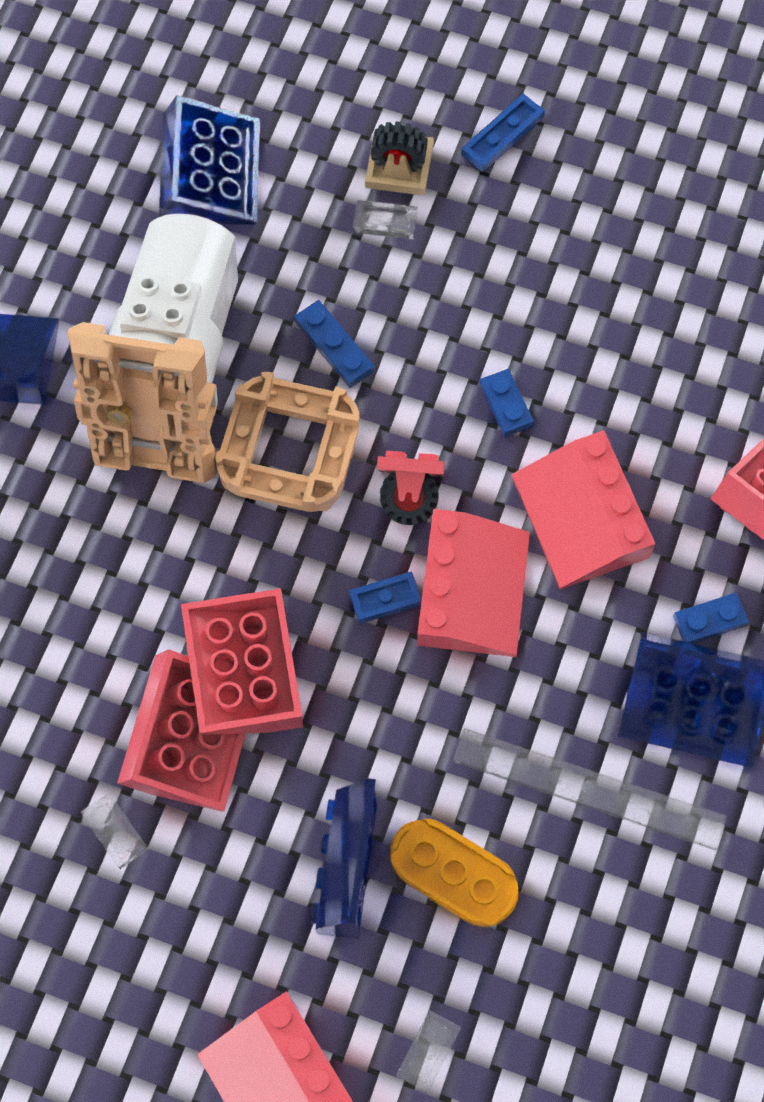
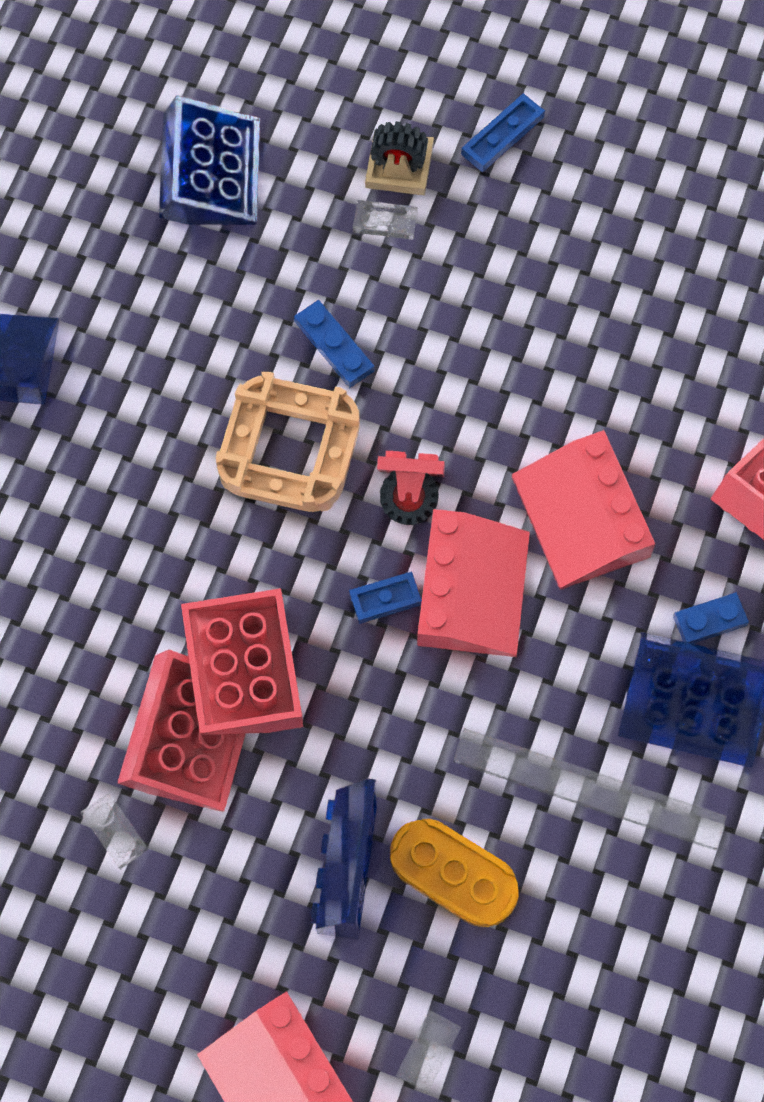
(152, 376): piece -> none
(506, 402): blue plate -> none

